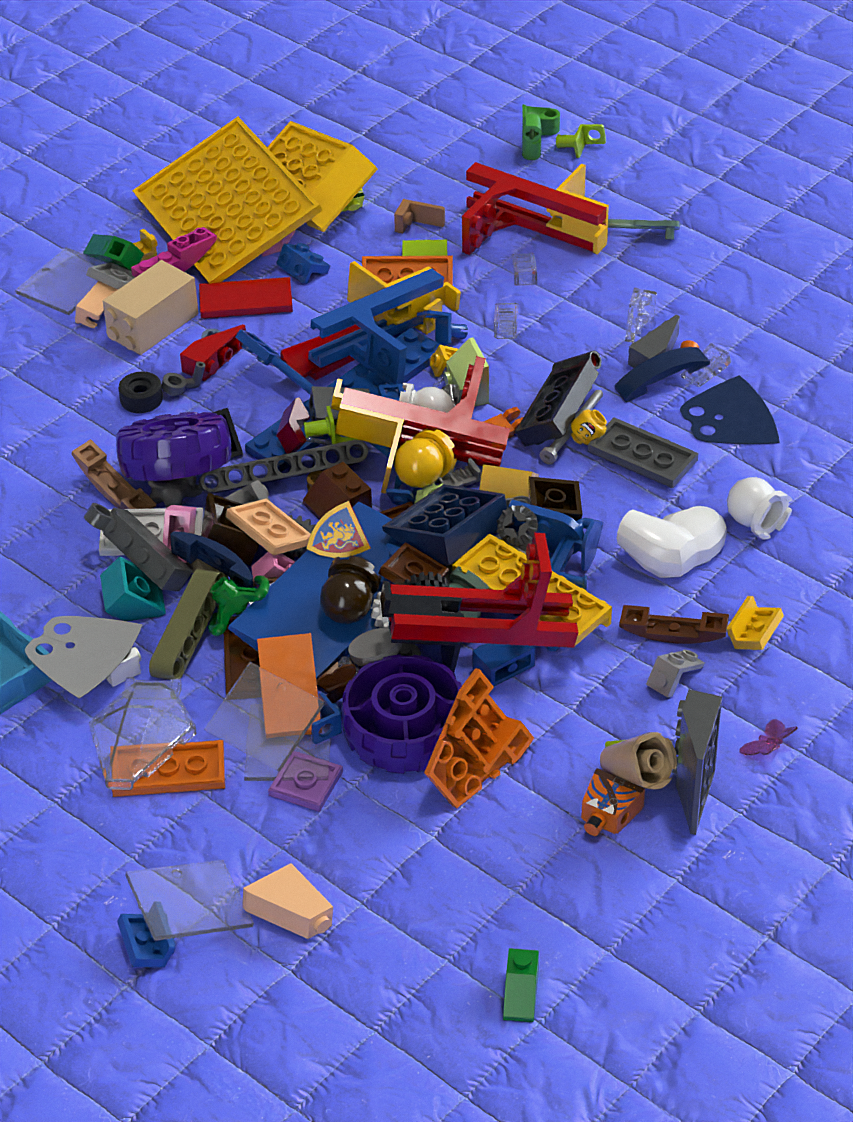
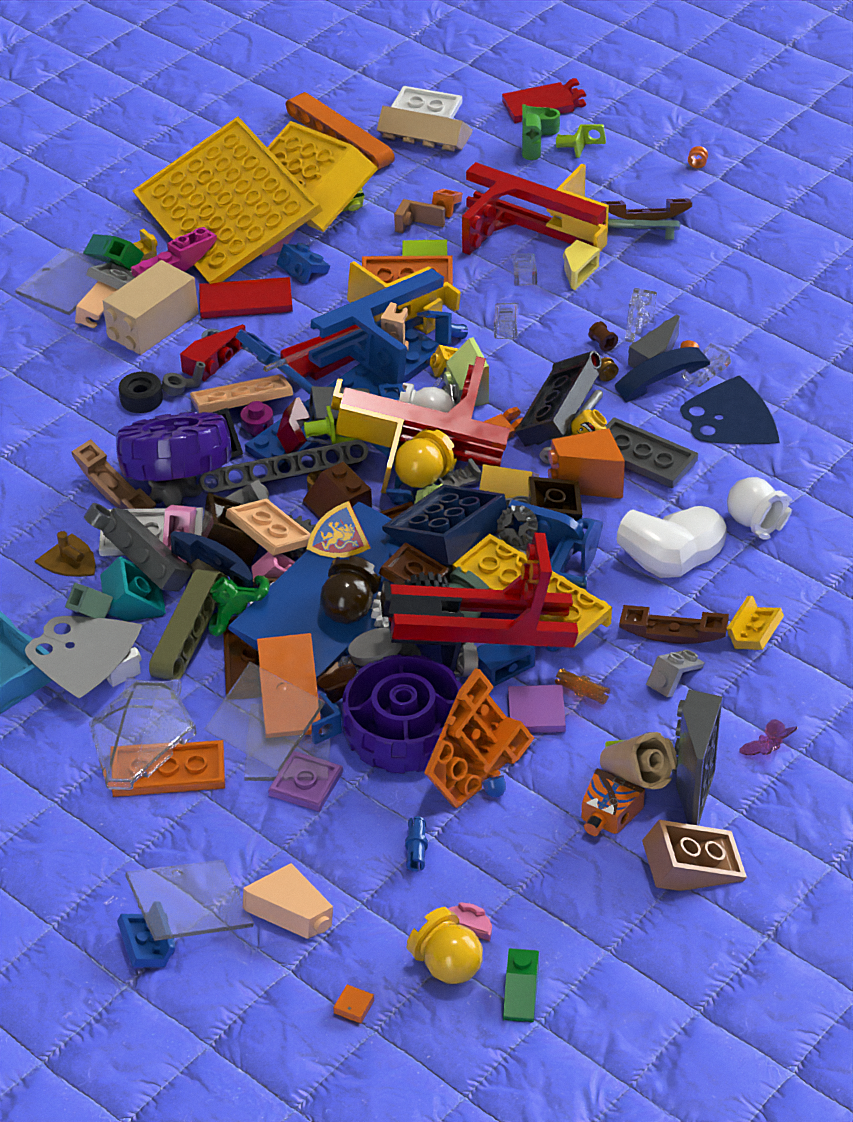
(68, 557): none -> pearl gold shield
(88, 601): none -> sand green slope
(241, 393): none -> light nougat tile
(255, 416): none -> magenta piece
(302, 353): none -> clear axle
(325, 120): none -> orange beam
(353, 1004): none -> orange tile
(394, 323): none -> light nougat hinge
(416, 844): none -> blue pin
(423, 128): none -> tan slope
(428, 102): none -> white tile
(447, 199): none -> orange bracket
(447, 948): none -> yellow tile
(467, 660): none -> light grey piece
(474, 919): none -> bright pink tile
(494, 786): none -> blue hinge
(538, 707): none -> medium lavender tile
(552, 95): none -> red tile
(580, 262): none -> light yellow slope
(582, 686): none -> clear orange pin
(591, 460): none -> orange slope
(606, 339): none -> reddish brown bush
(610, 368): none -> pearl gold bush
(673, 208): none -> reddish brown slope
(692, 856): none -> medium nougat slope
(697, 163): none -> orange bush

